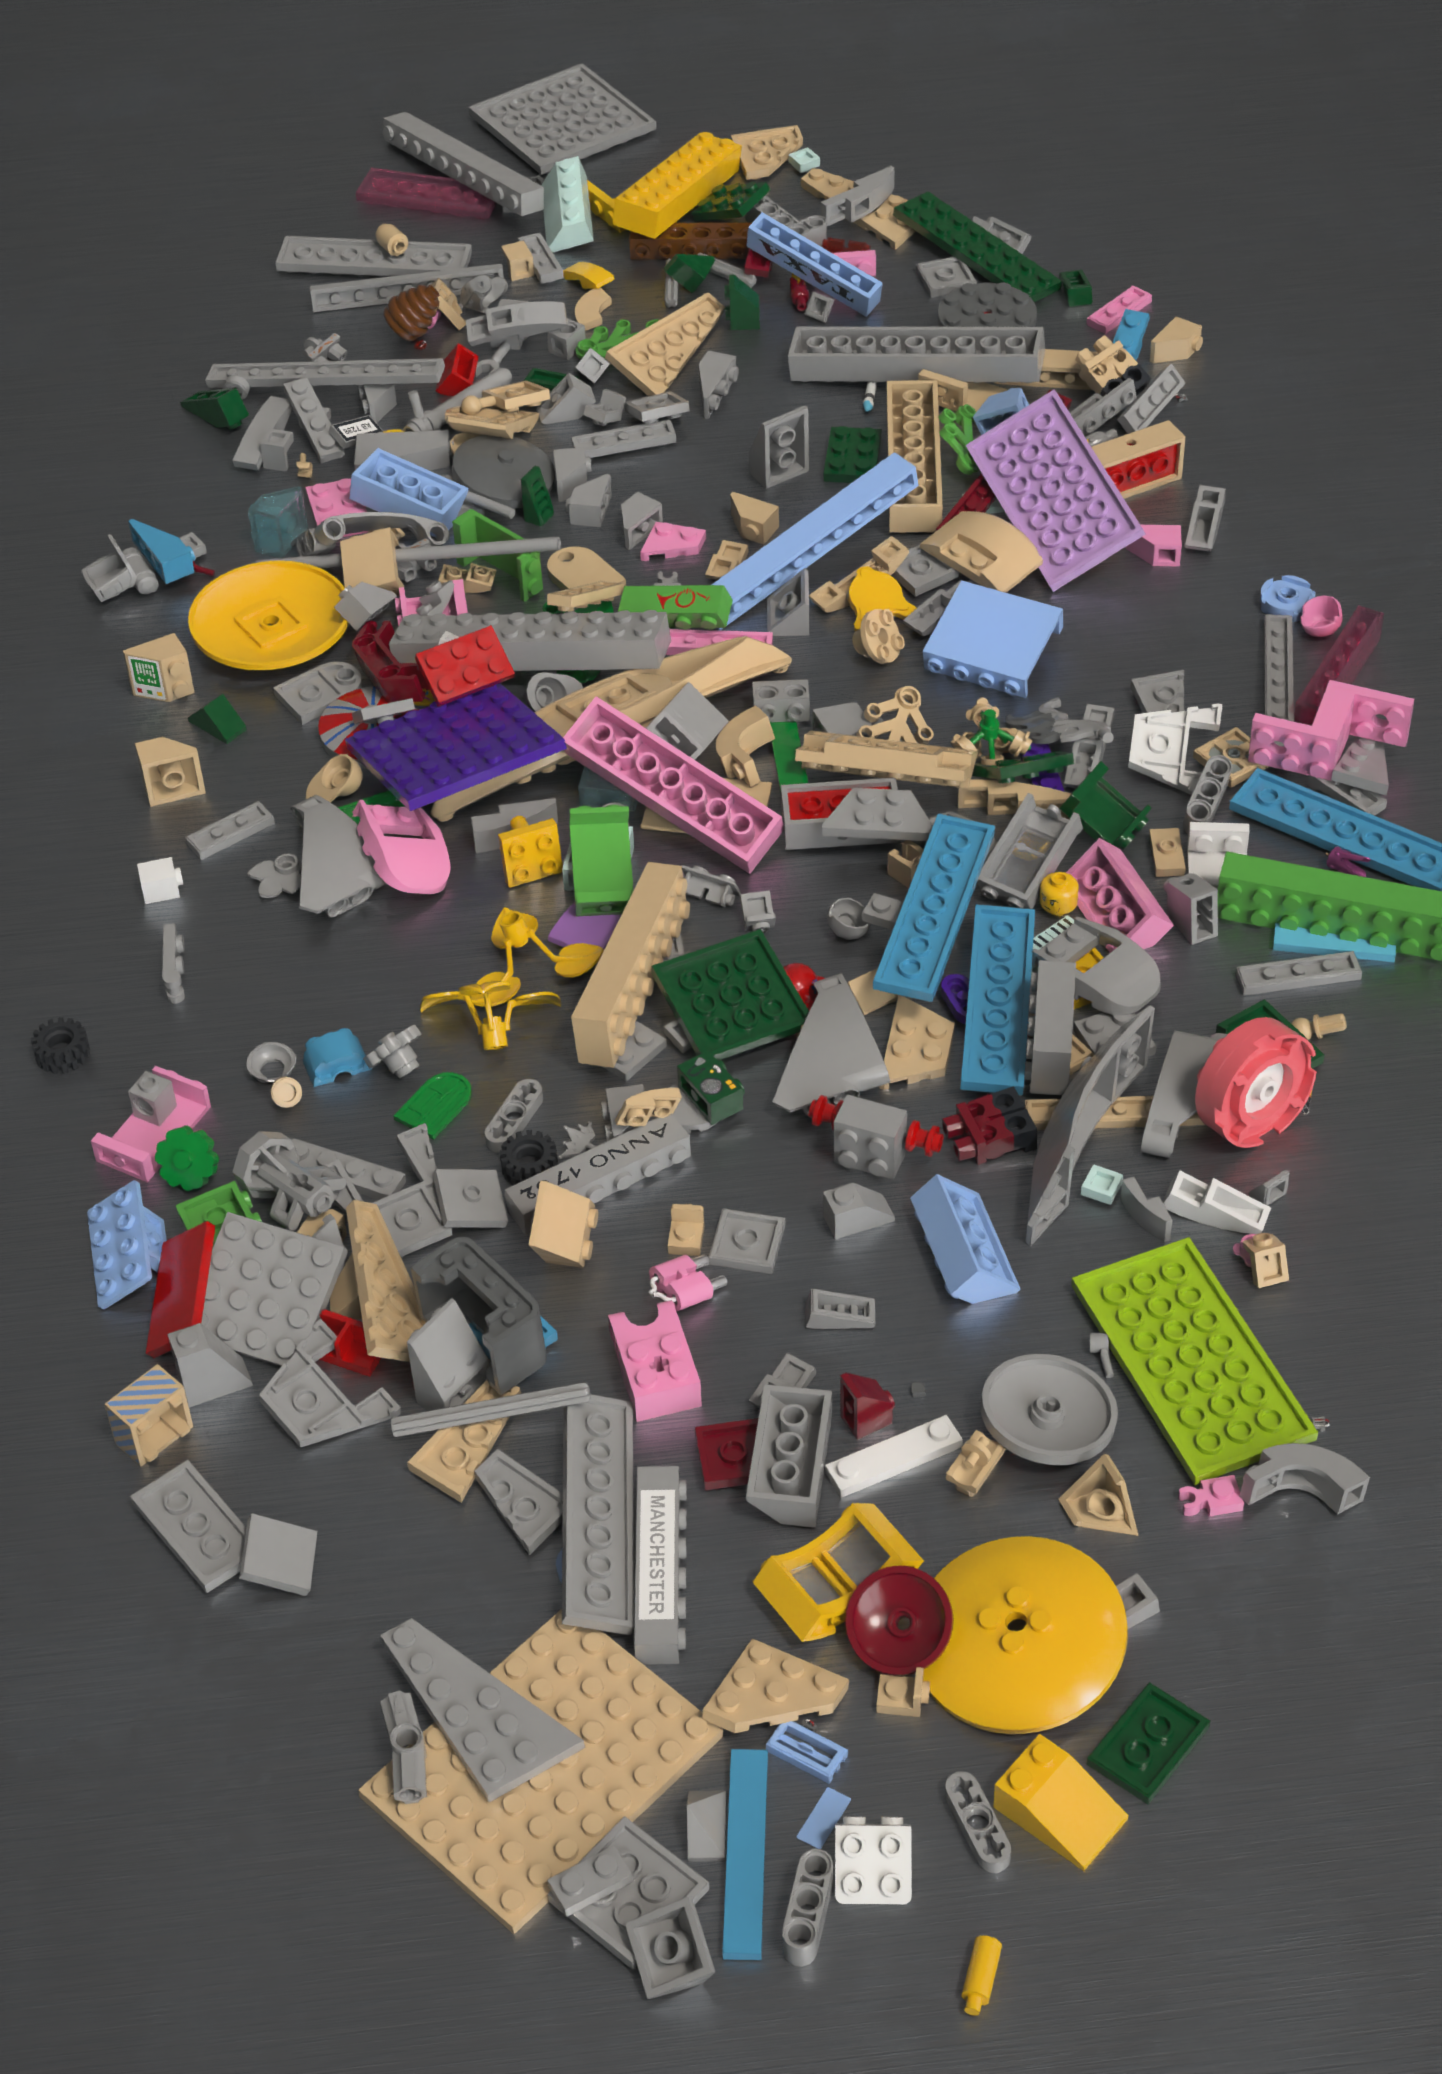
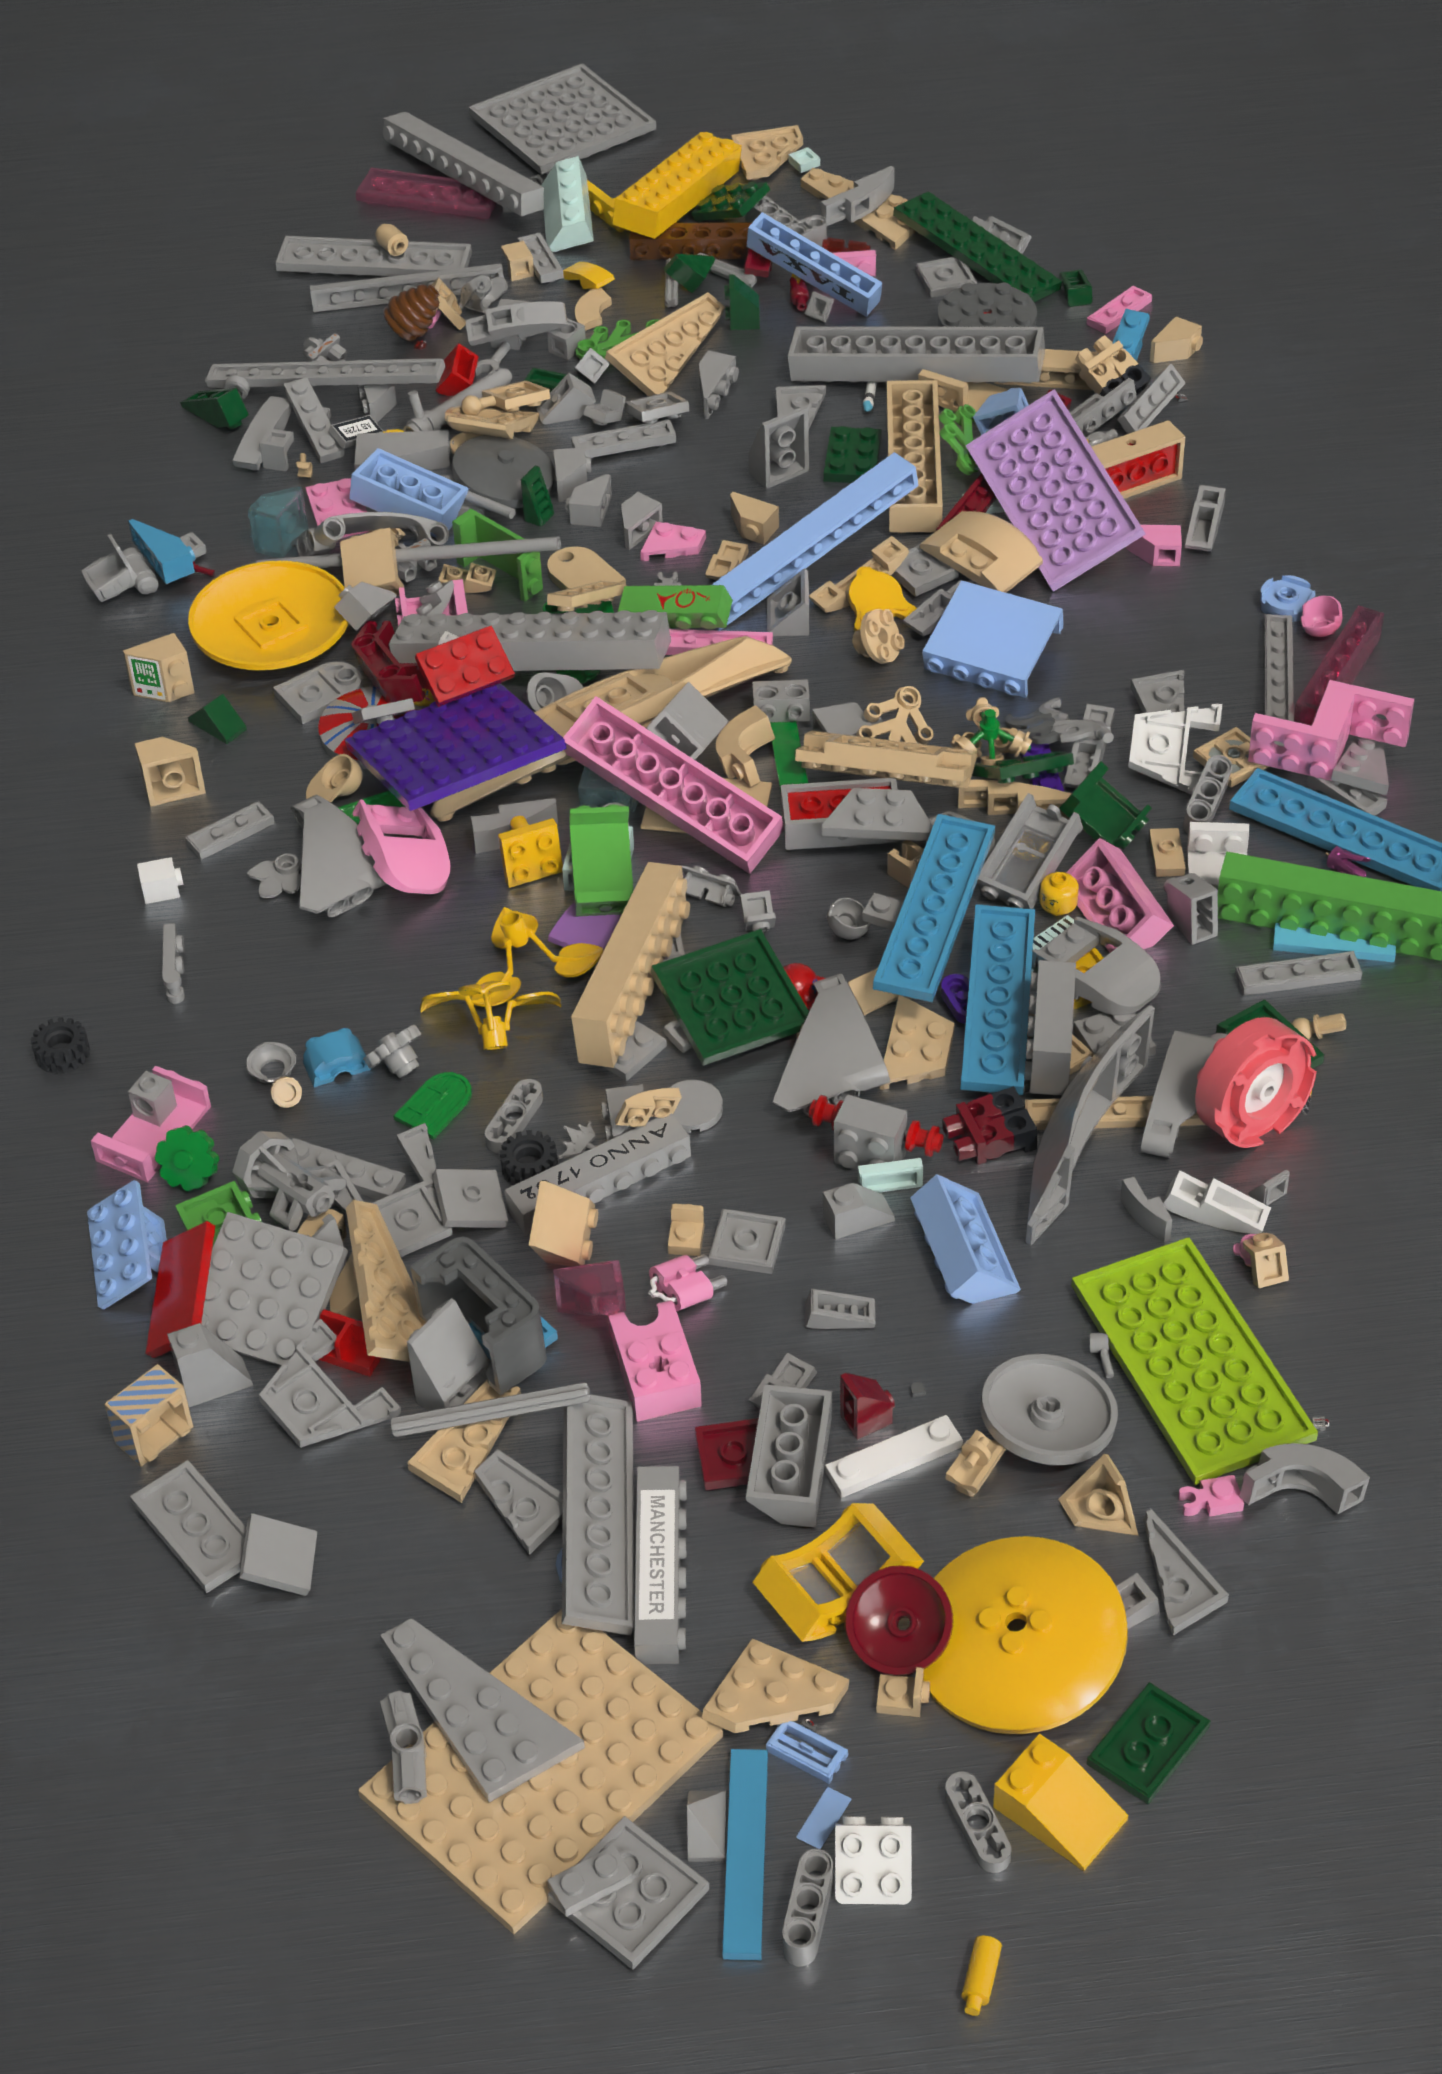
(590, 1289): none -> clear pink slope
(670, 1948): light grey slope -> none
(710, 1087): dark green brick -> none
(794, 397): none -> light grey wing
(891, 1175): none -> light aqua tile
(1102, 1184): light aqua plate -> none
(1184, 1583): none -> light grey wing

